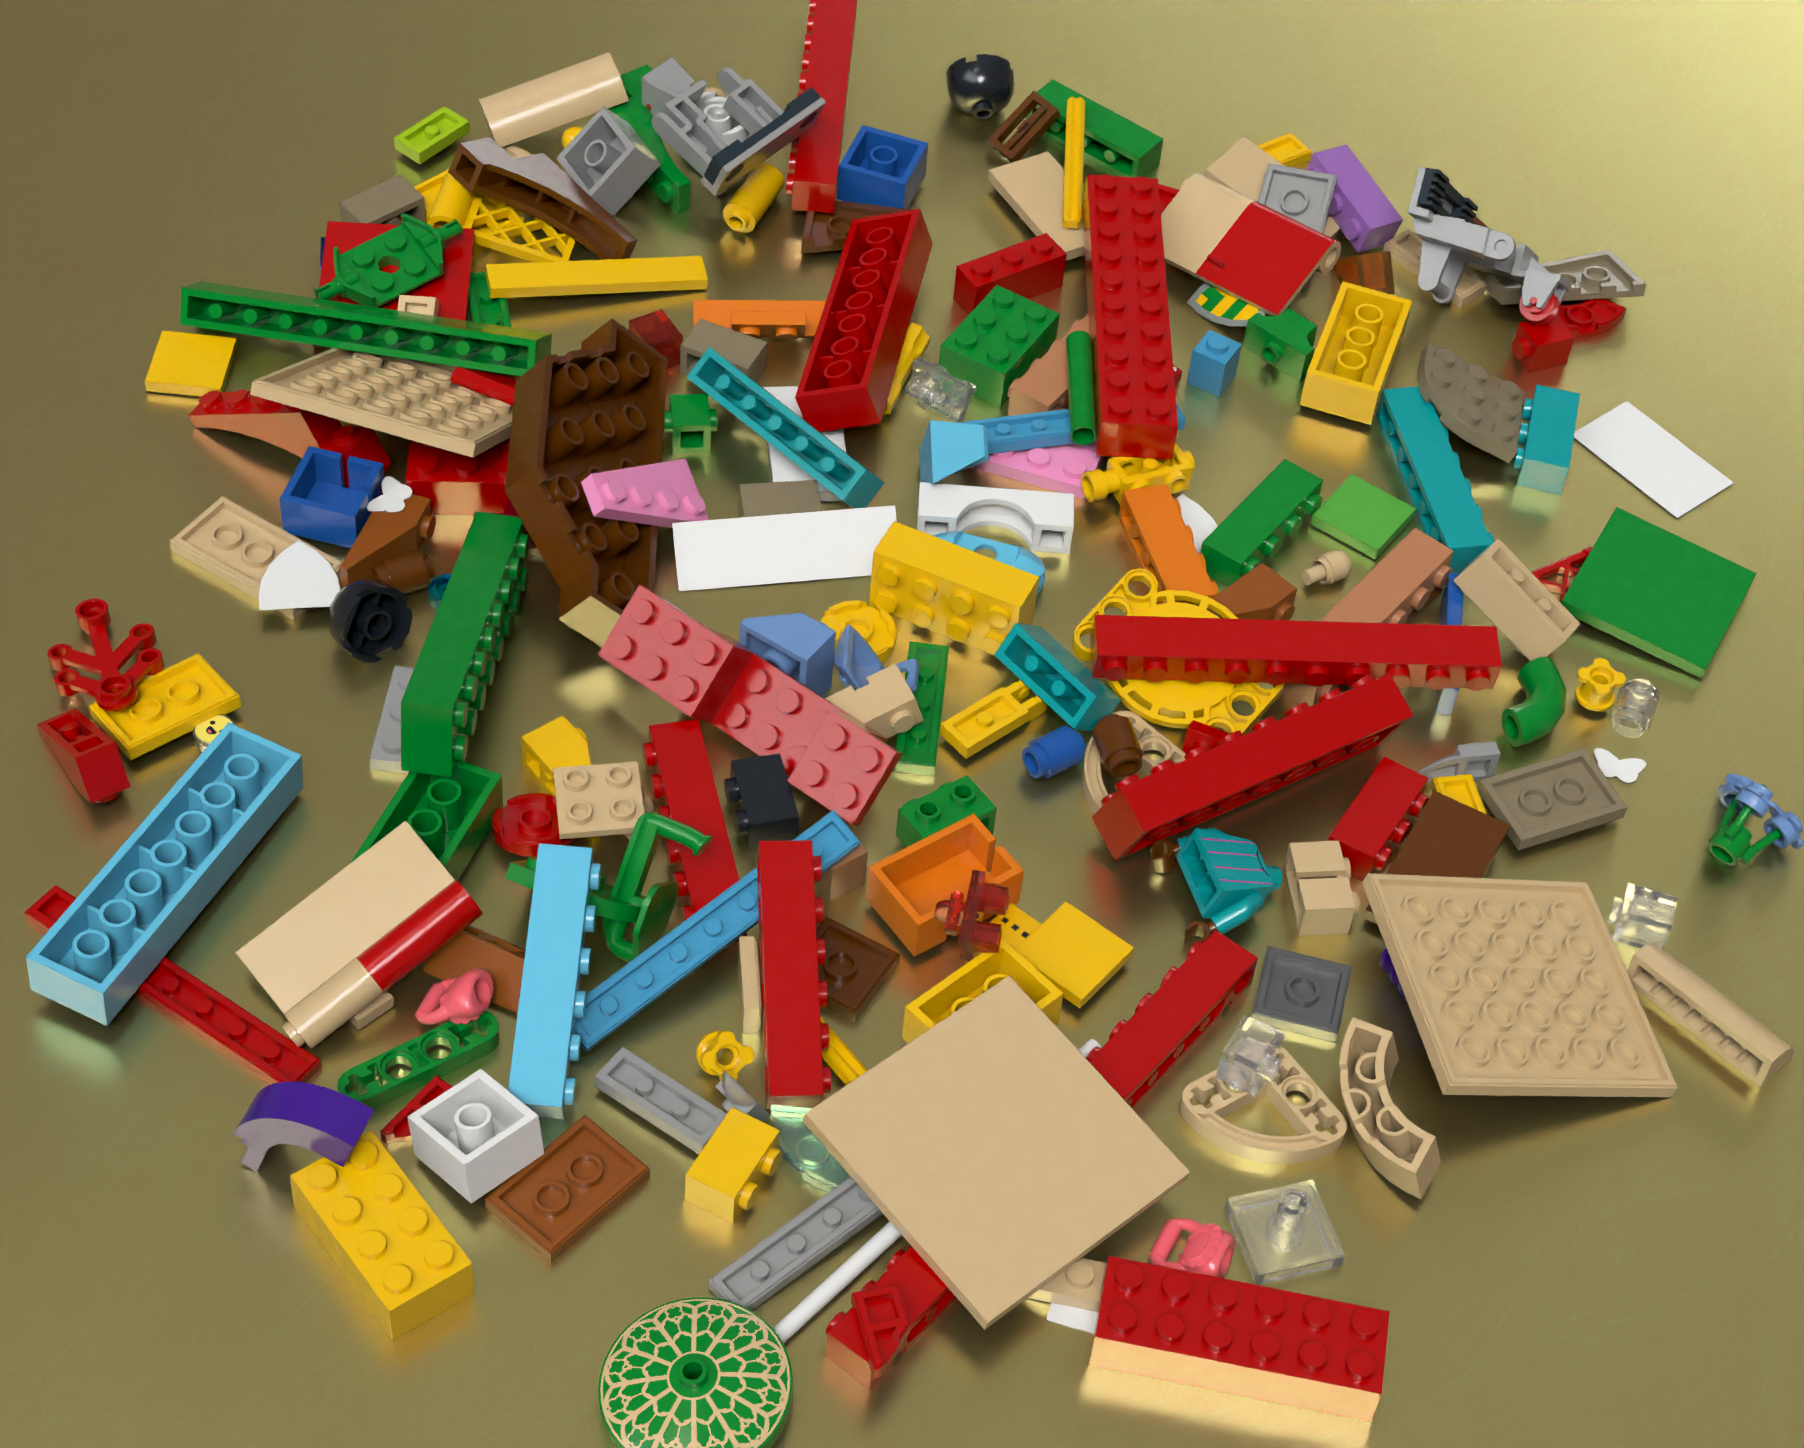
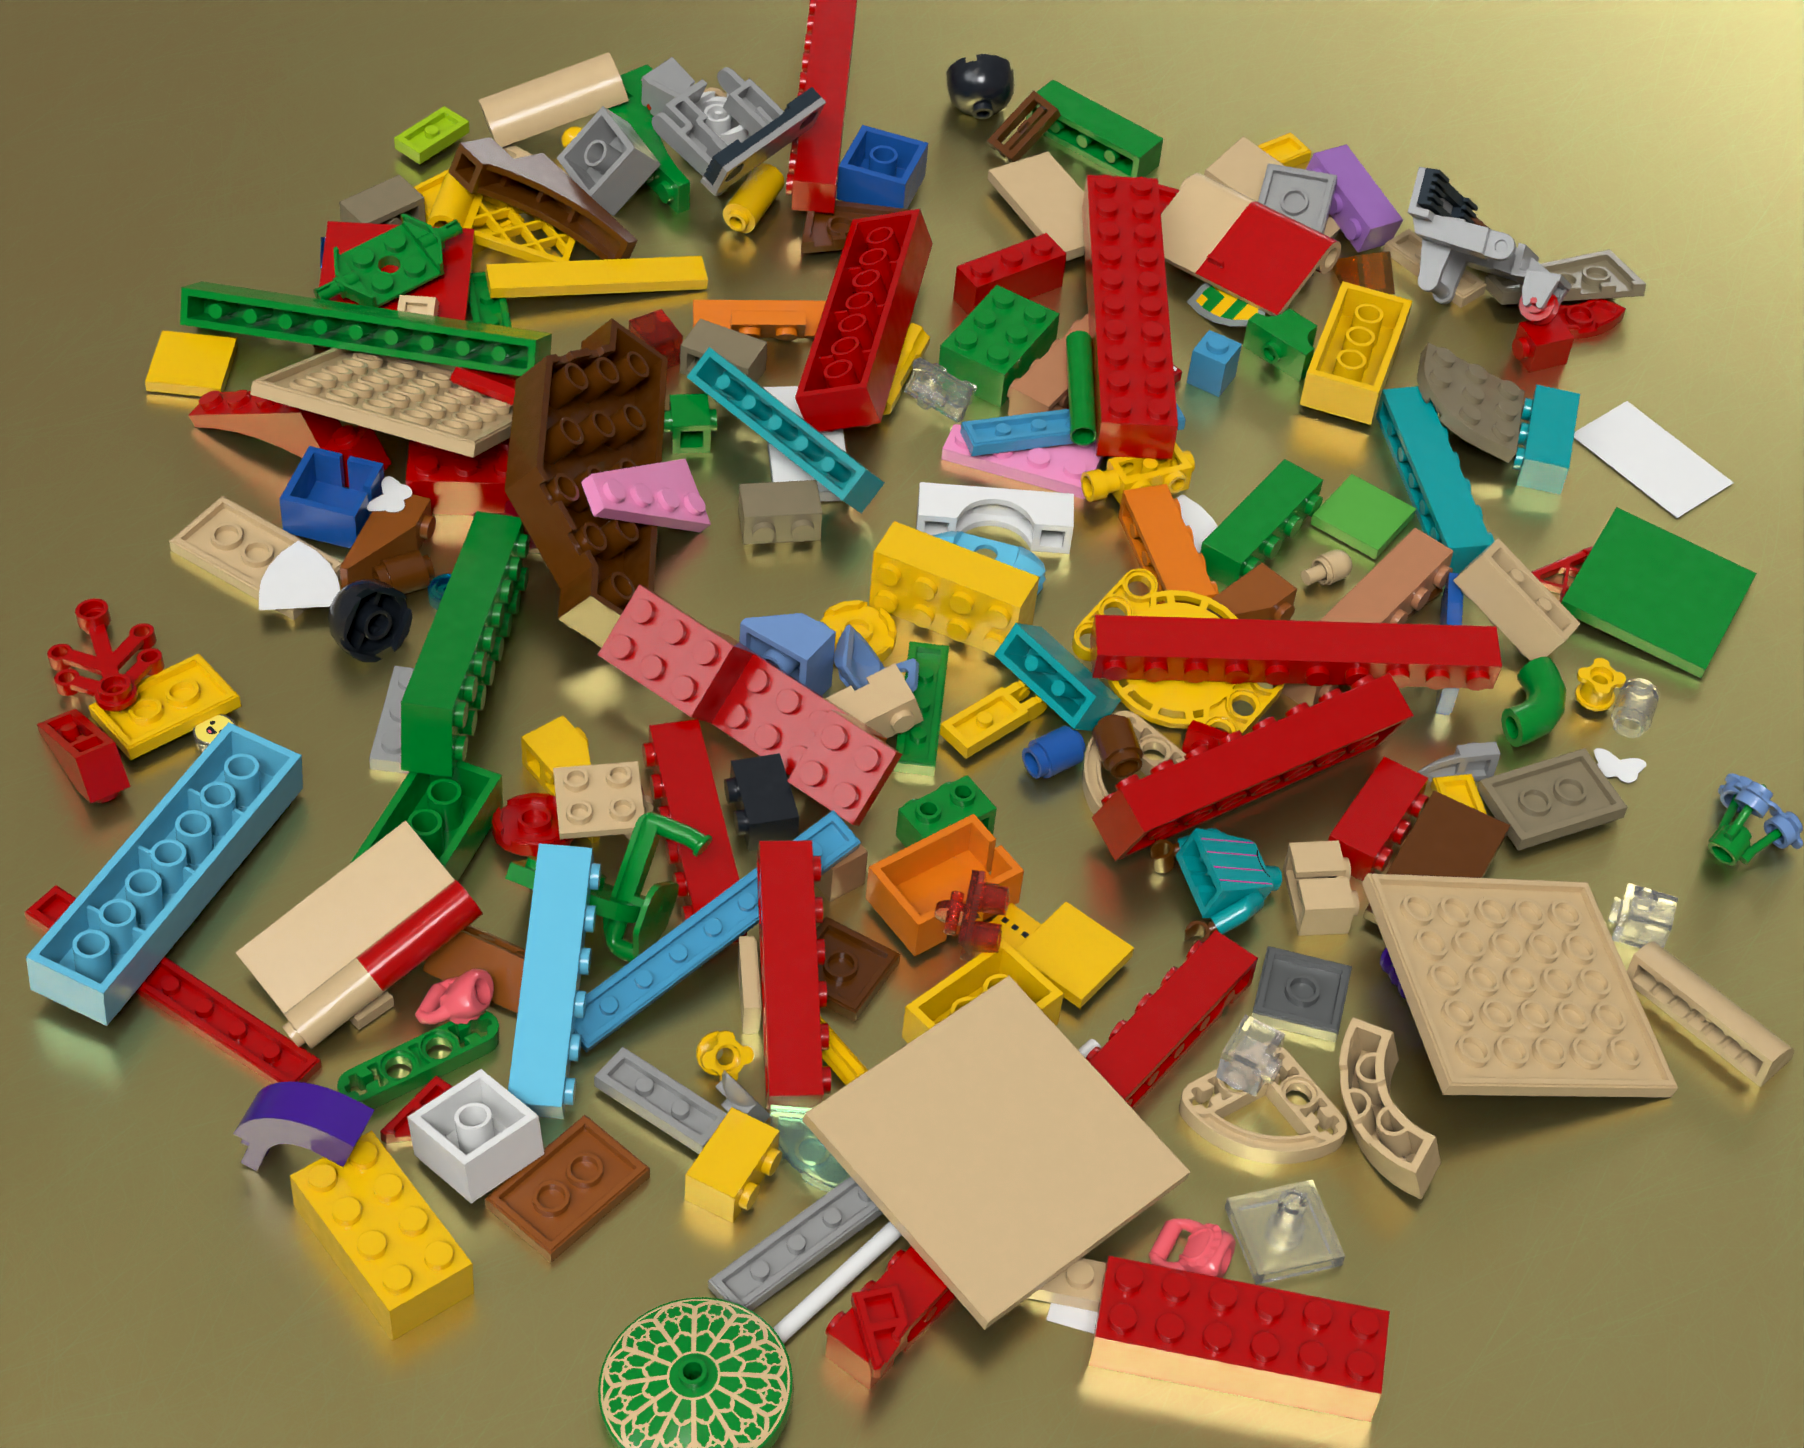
(778, 547): white sticker -> none
(951, 449): medium azure slope -> none
(1074, 163): yellow axle -> none

